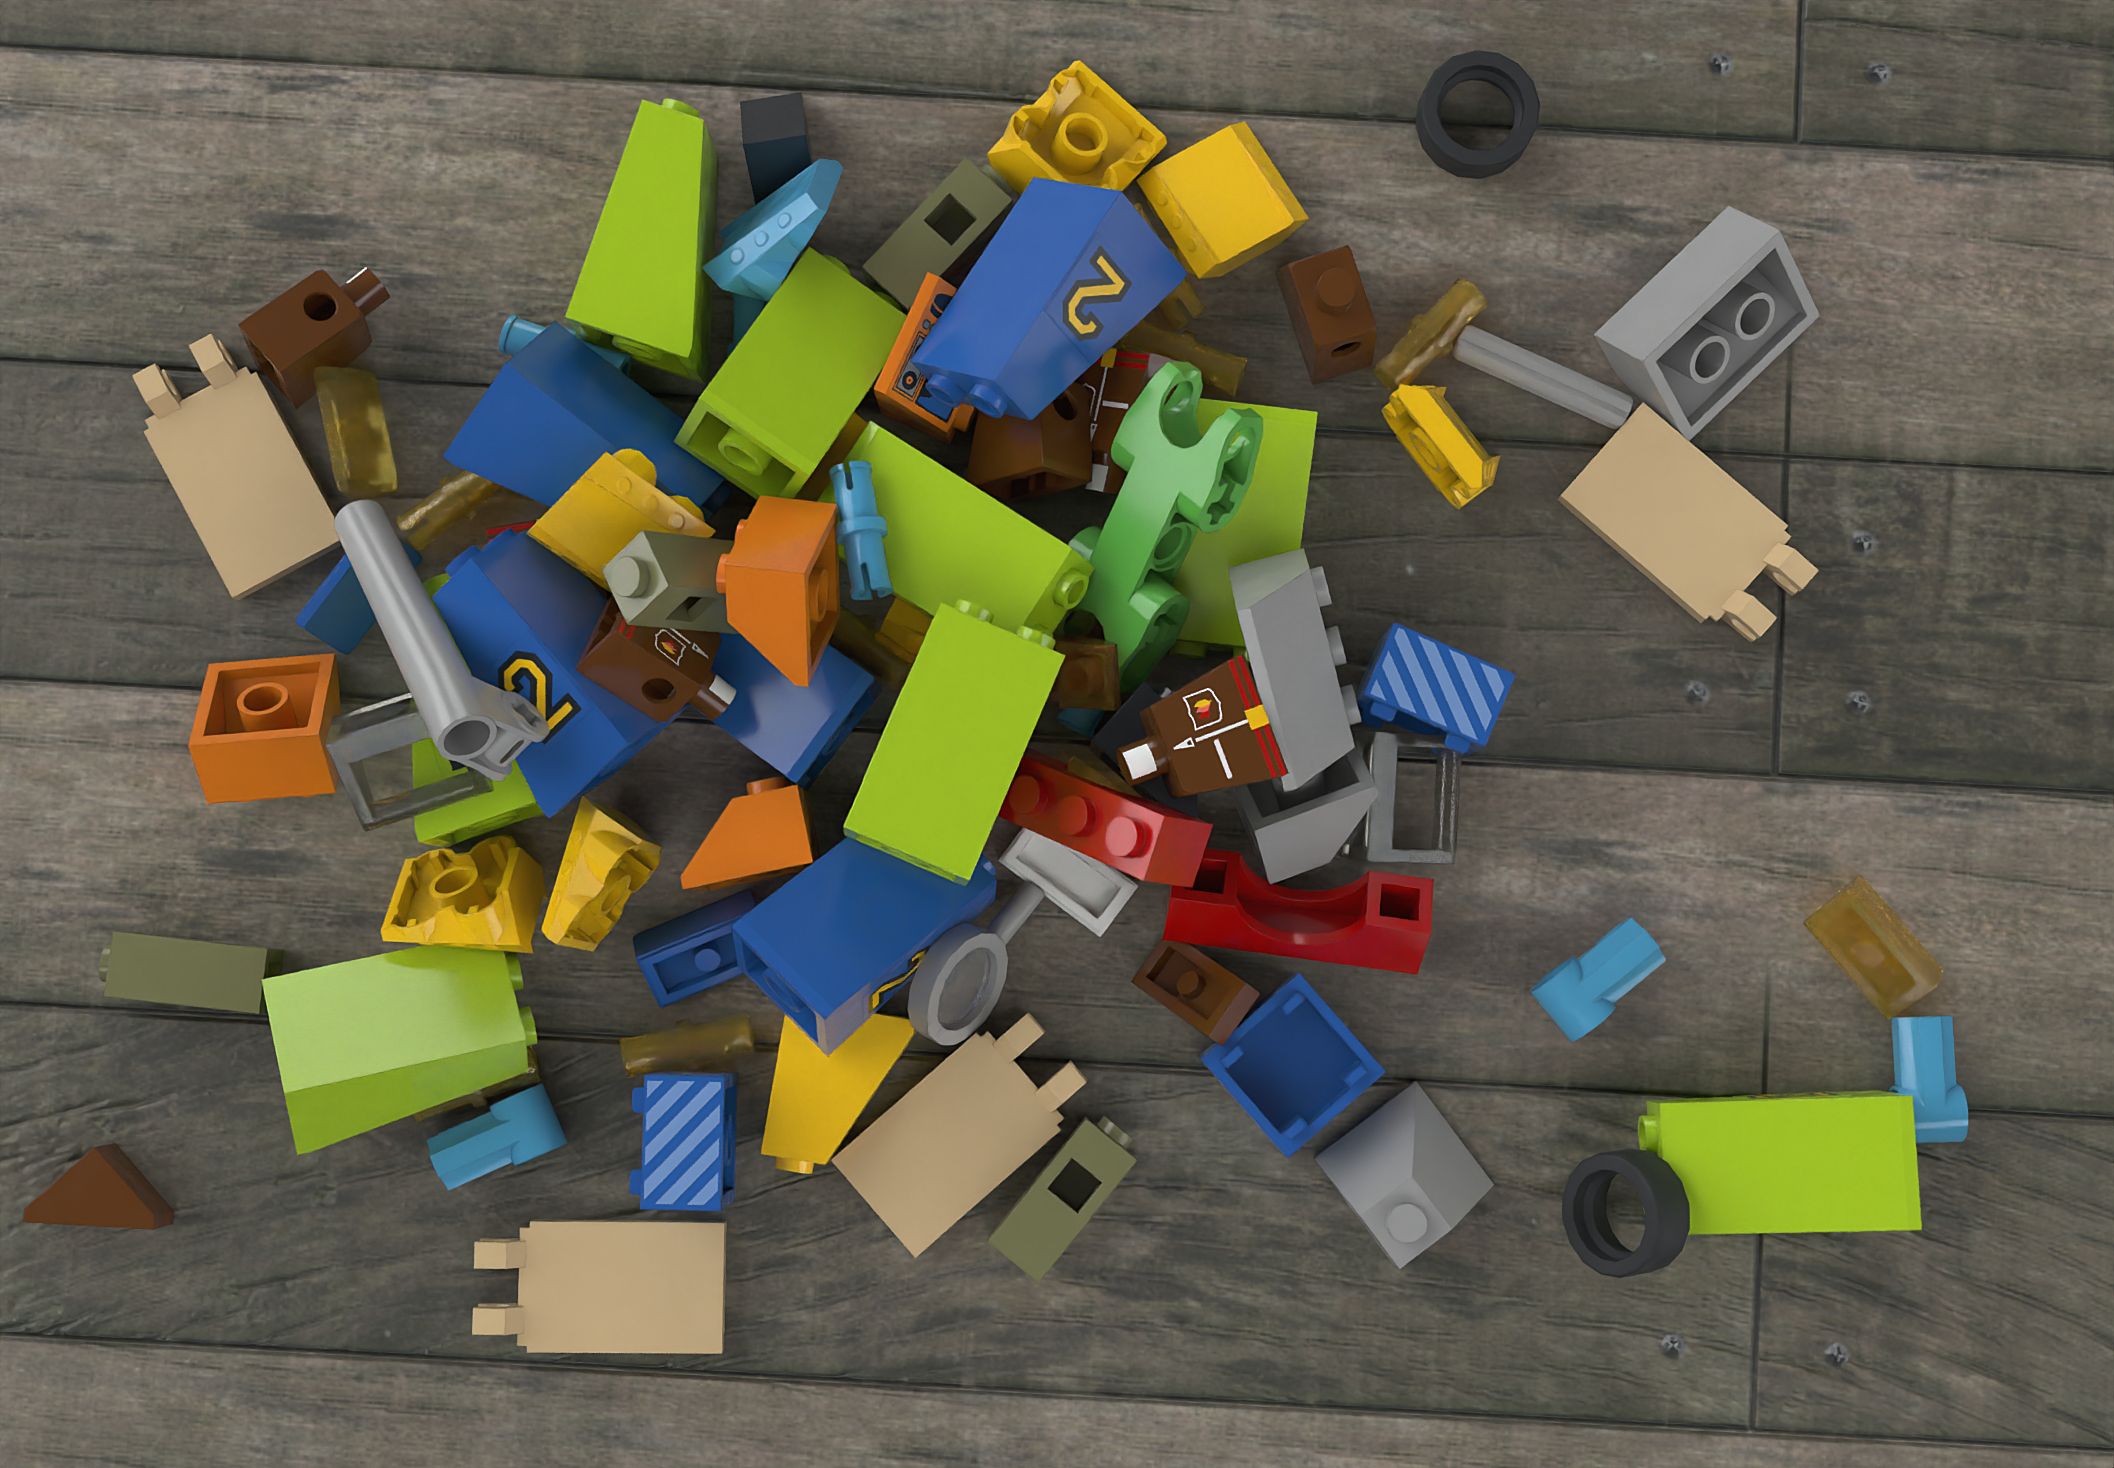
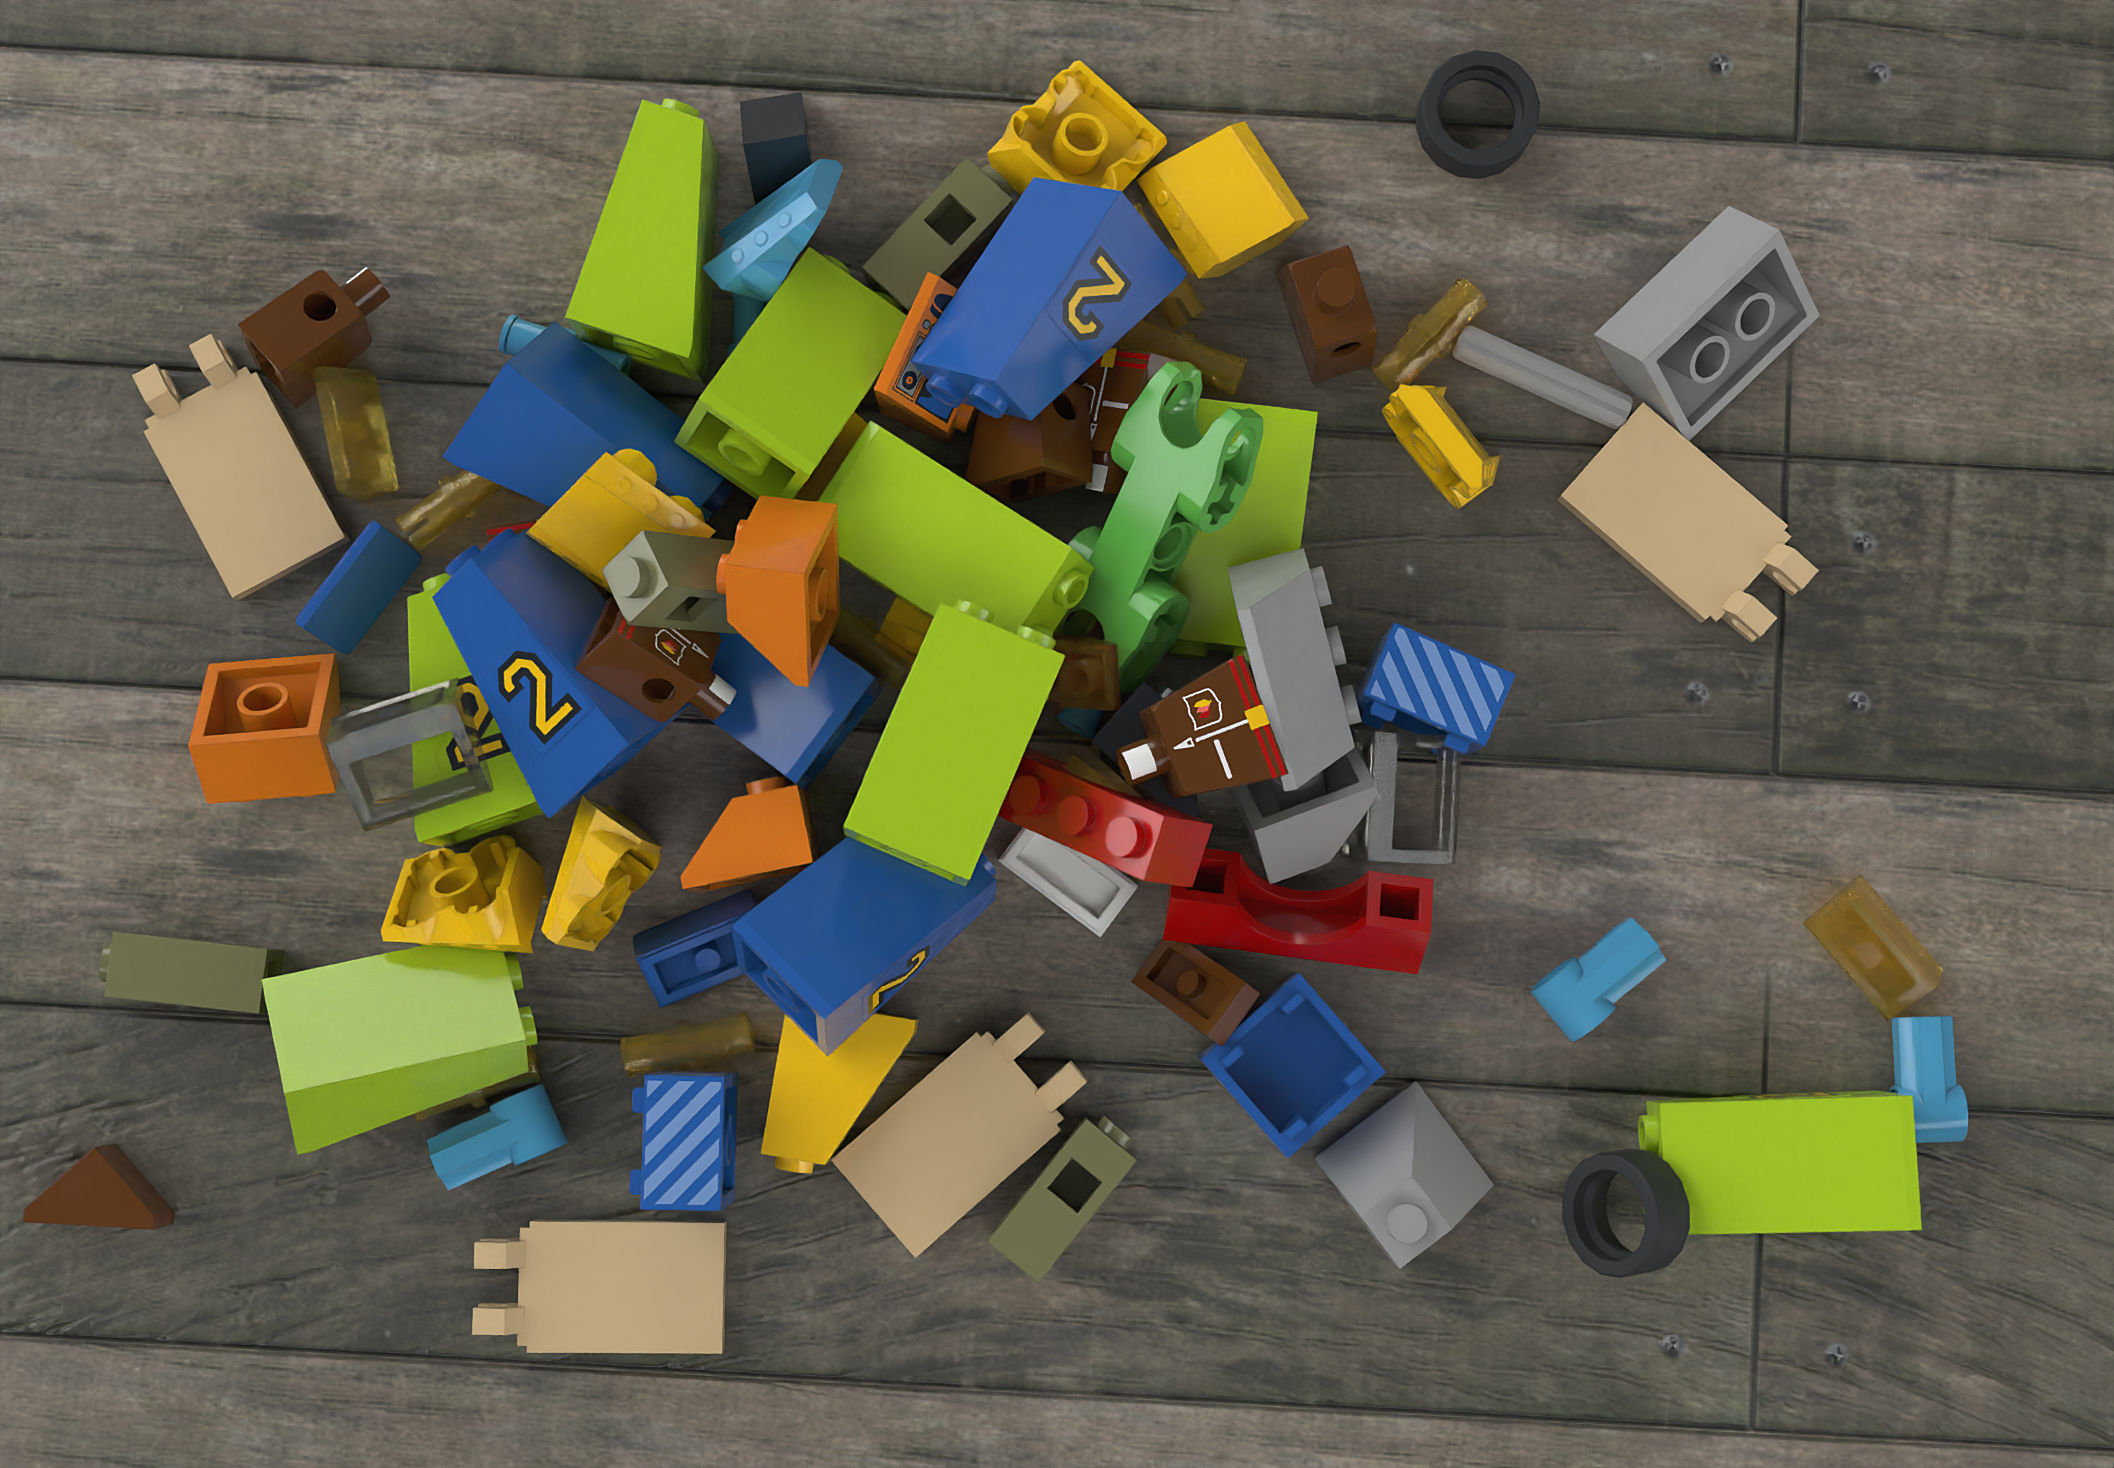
(463, 714): light grey axle -> none
(861, 530): dark azure pin -> none
(966, 973): light grey piece -> none

